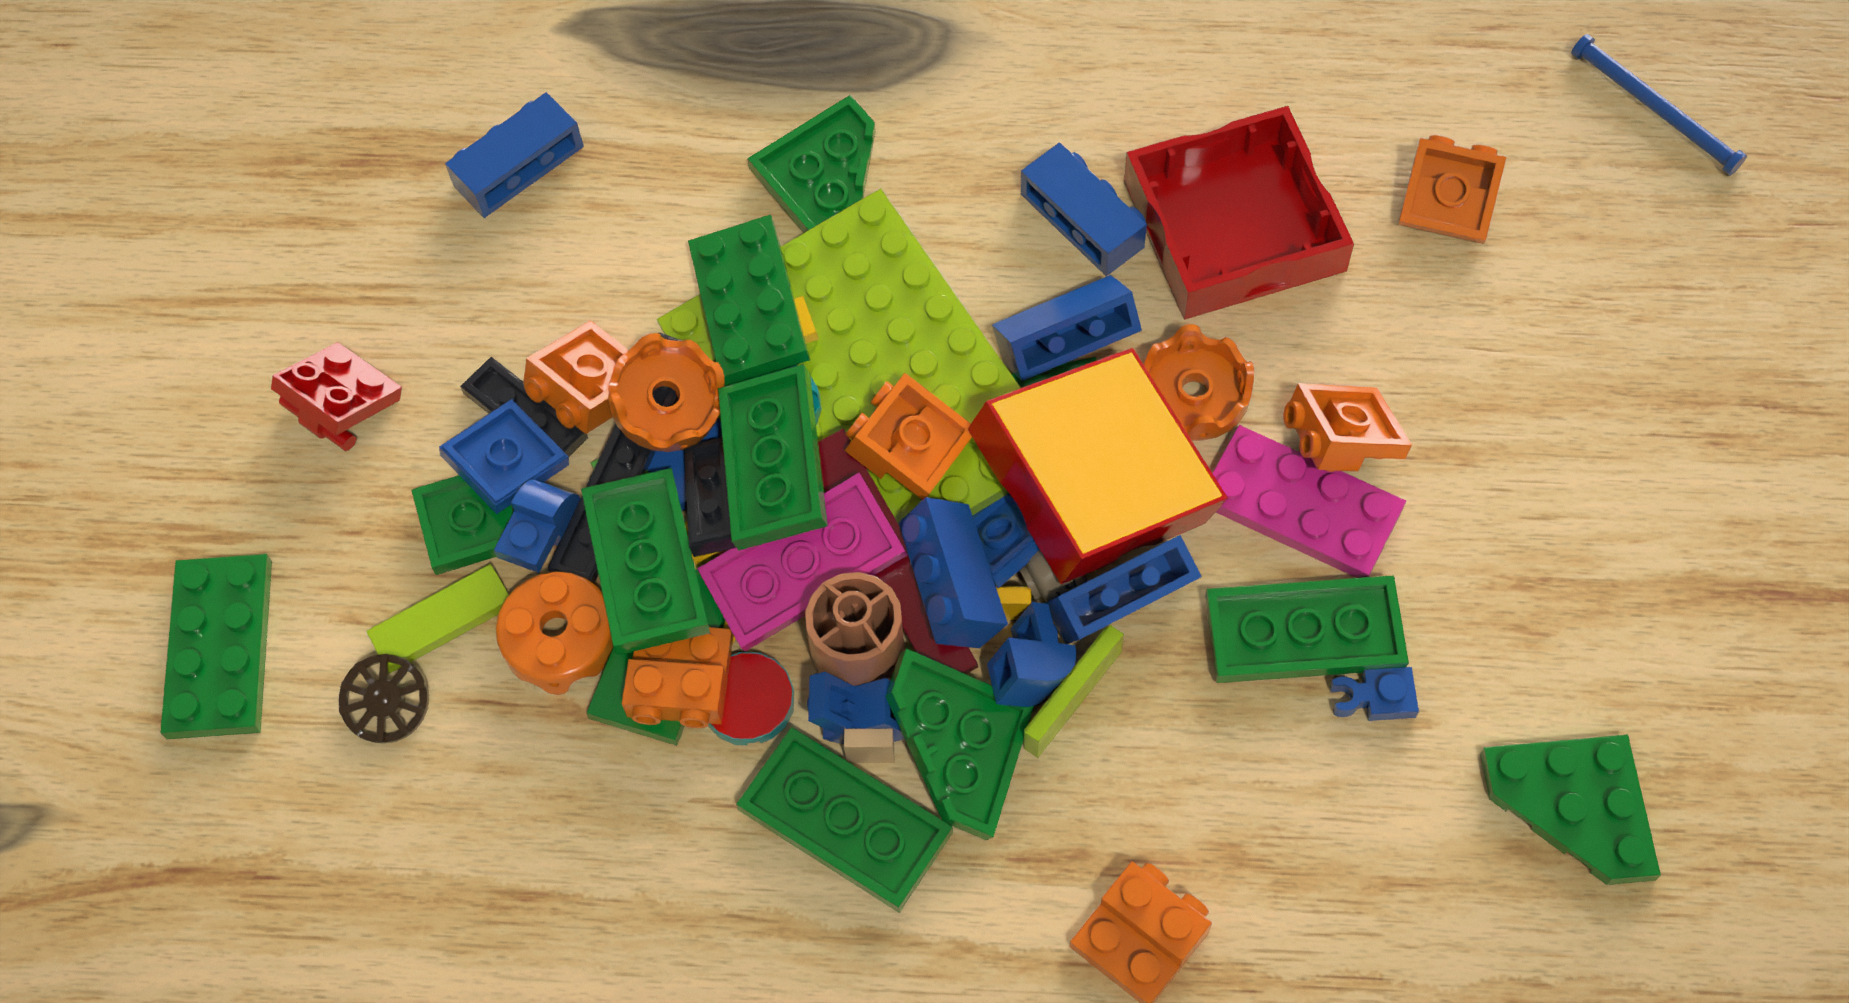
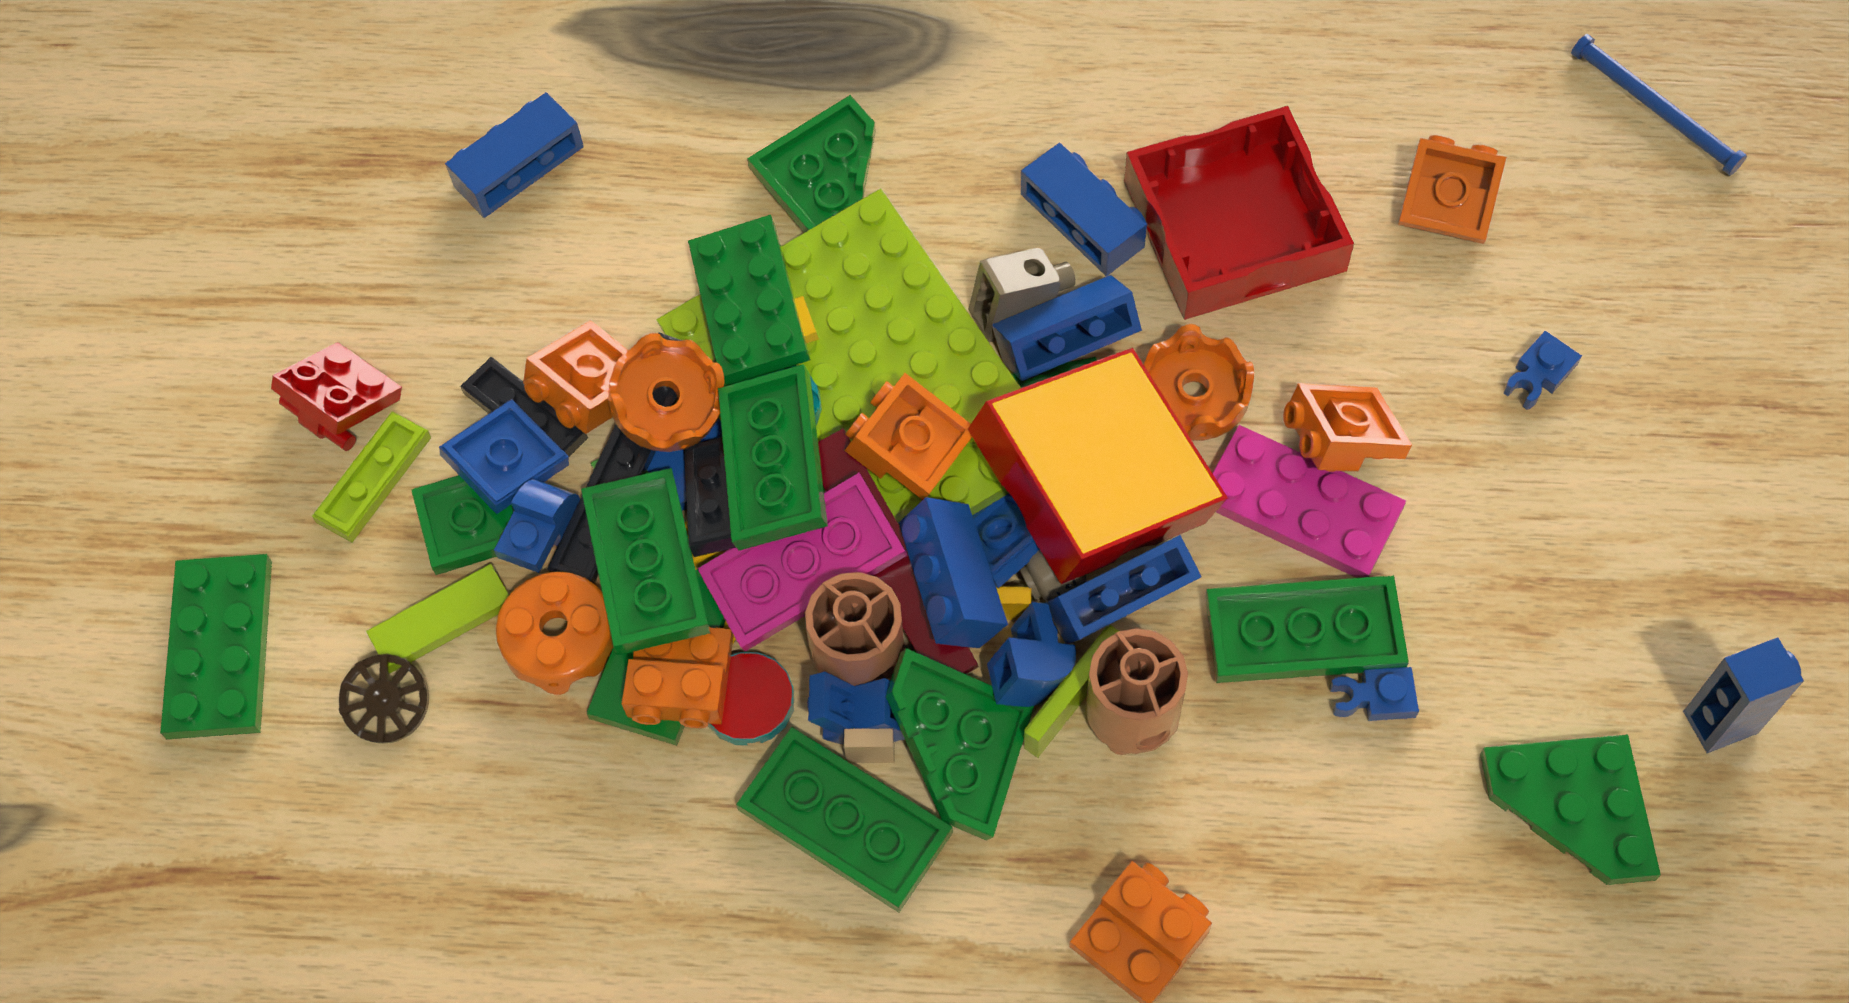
(371, 477): none -> lime tile
(1014, 284): none -> dark tan torso
(1136, 691): none -> nougat cylinder
(1543, 365): none -> blue plate
(1743, 694): none -> blue brick

